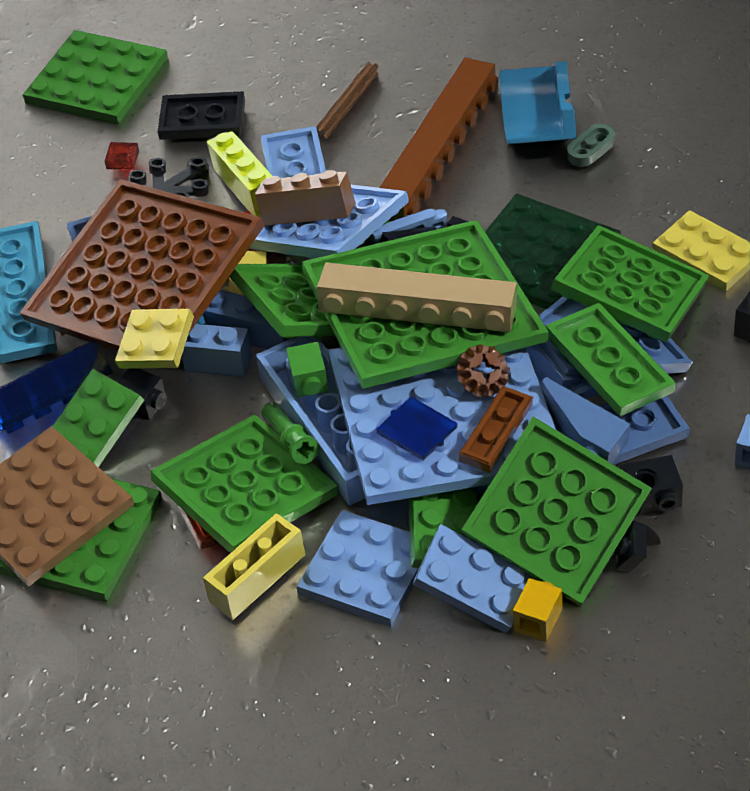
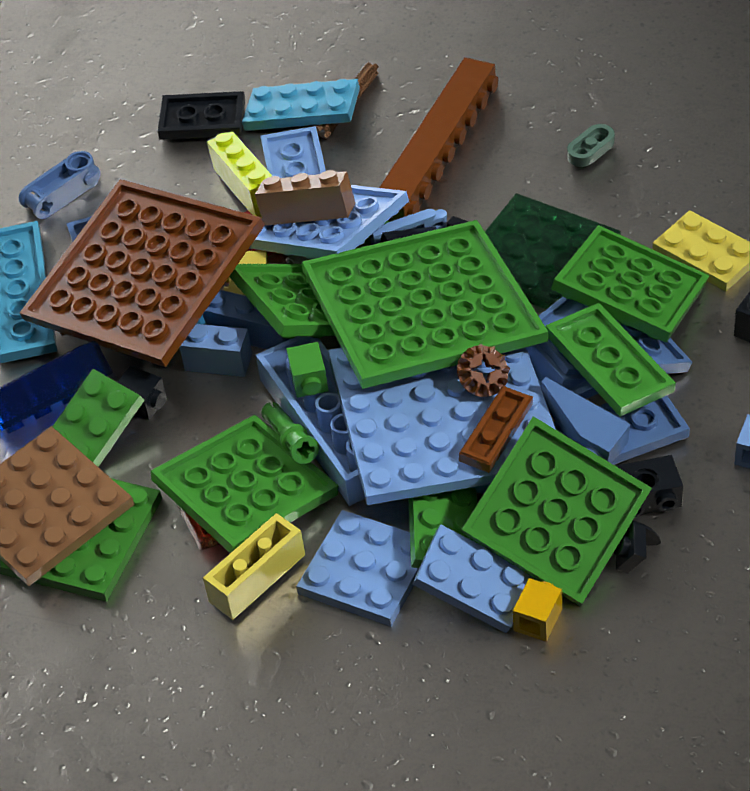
(60, 184): none -> medium blue piece
(95, 76): bright green plate -> none
(122, 155): clear red plate -> none
(154, 338): light yellow plate -> none
(196, 171): black plant -> none
(301, 104): none -> medium azure plate
(417, 297): tan brick -> none
(417, 428): clear blue piece -> none
(536, 104): dark azure panel -> none

